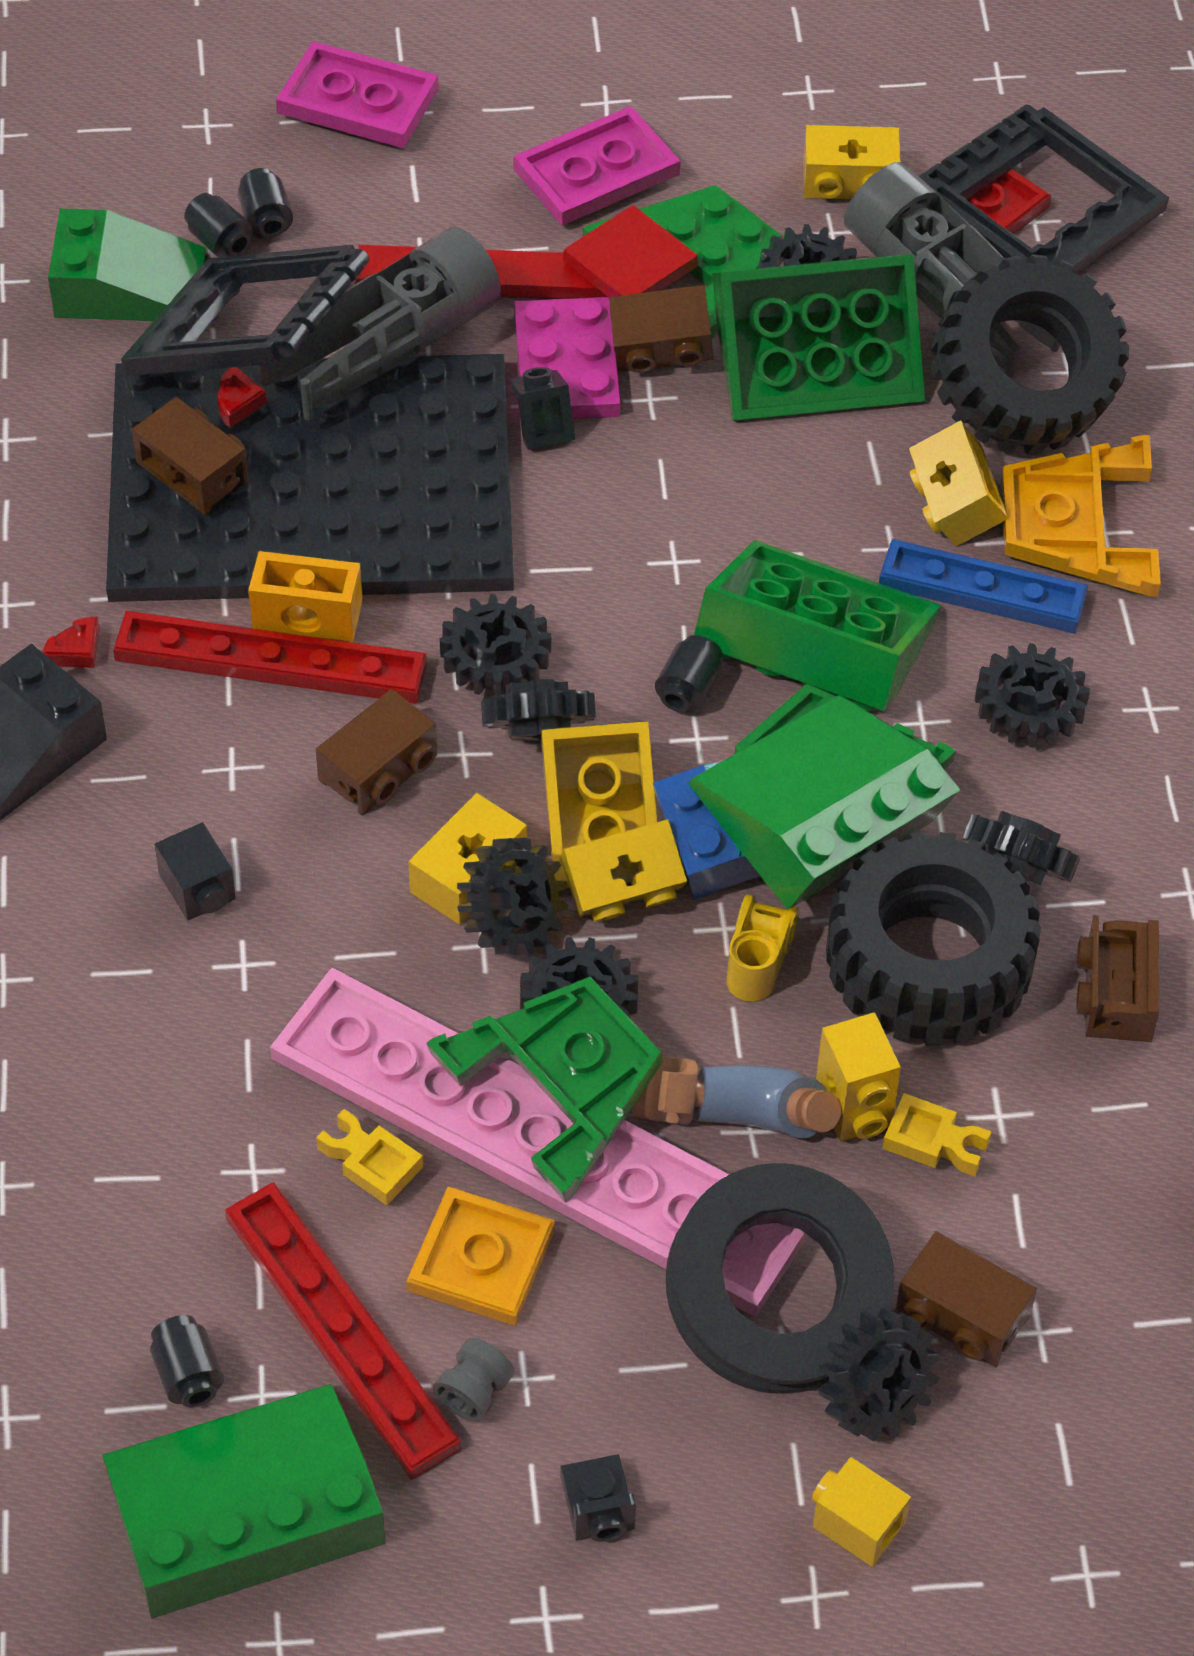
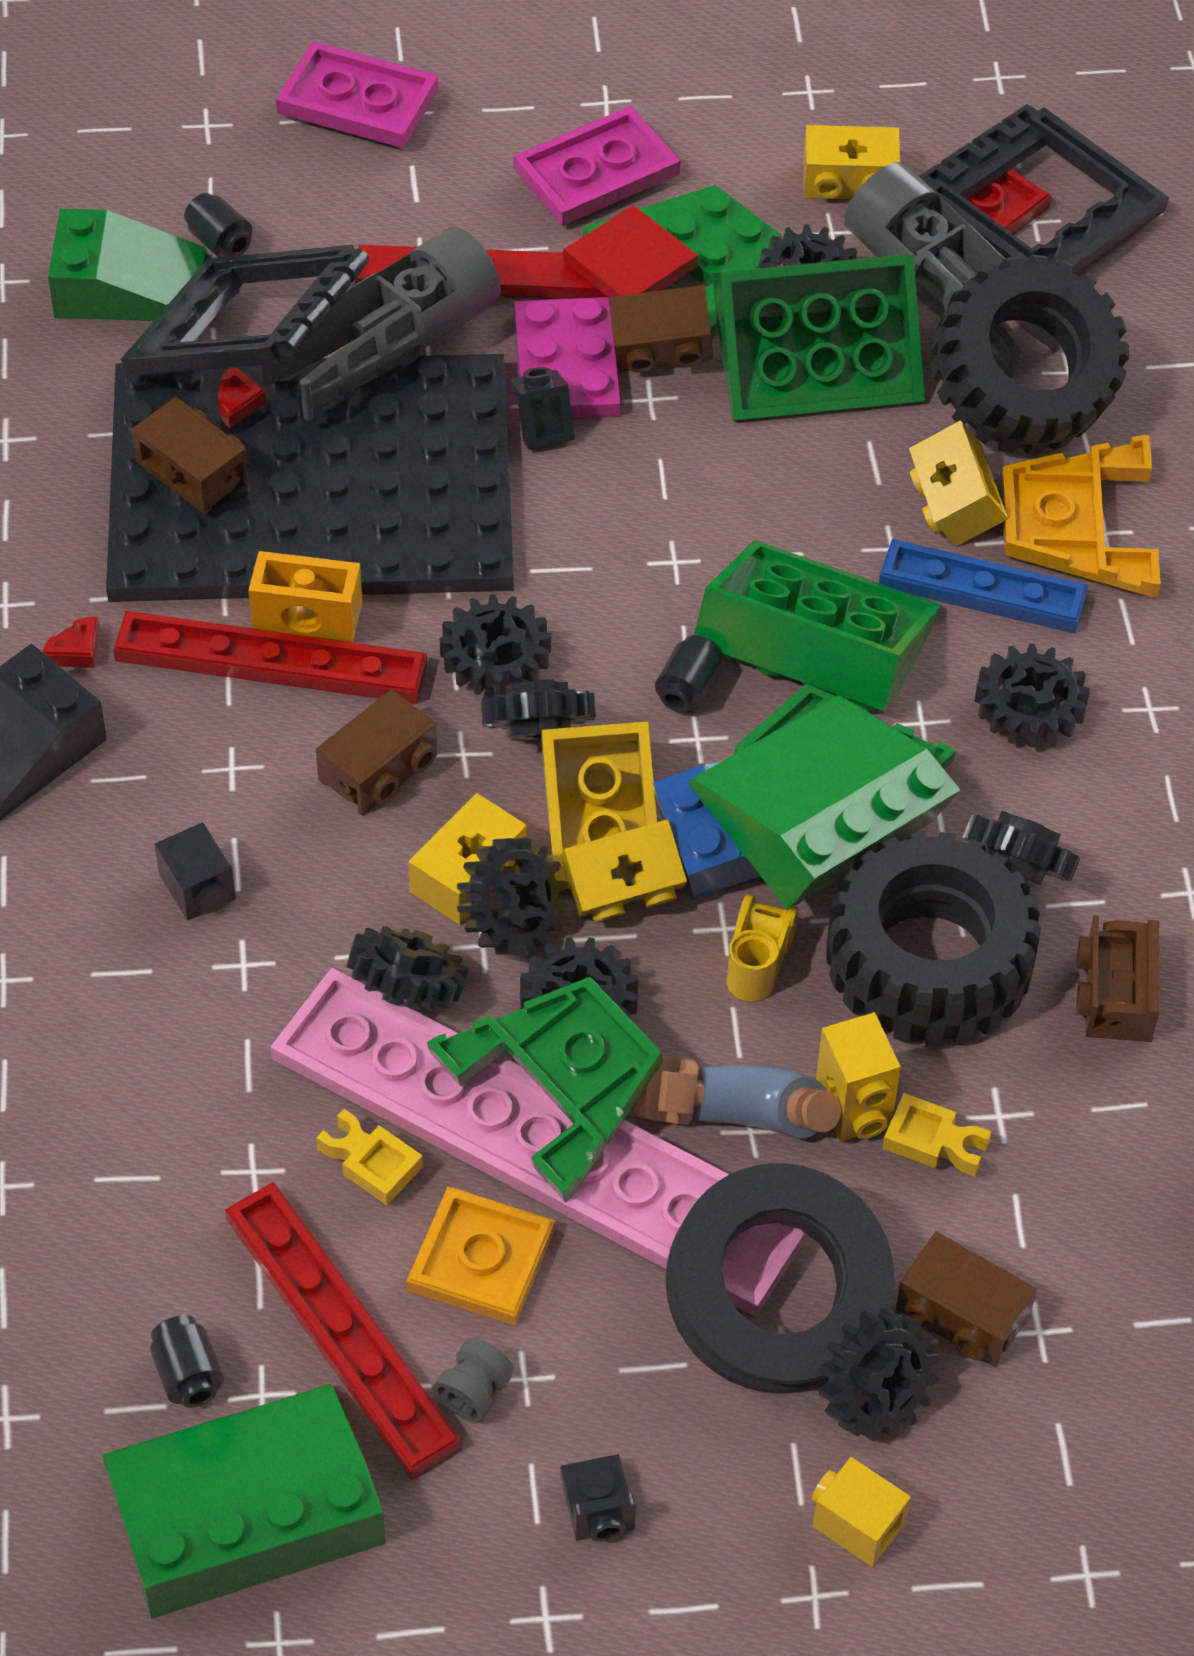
(265, 203): black brick -> none
(407, 968): none -> black gear

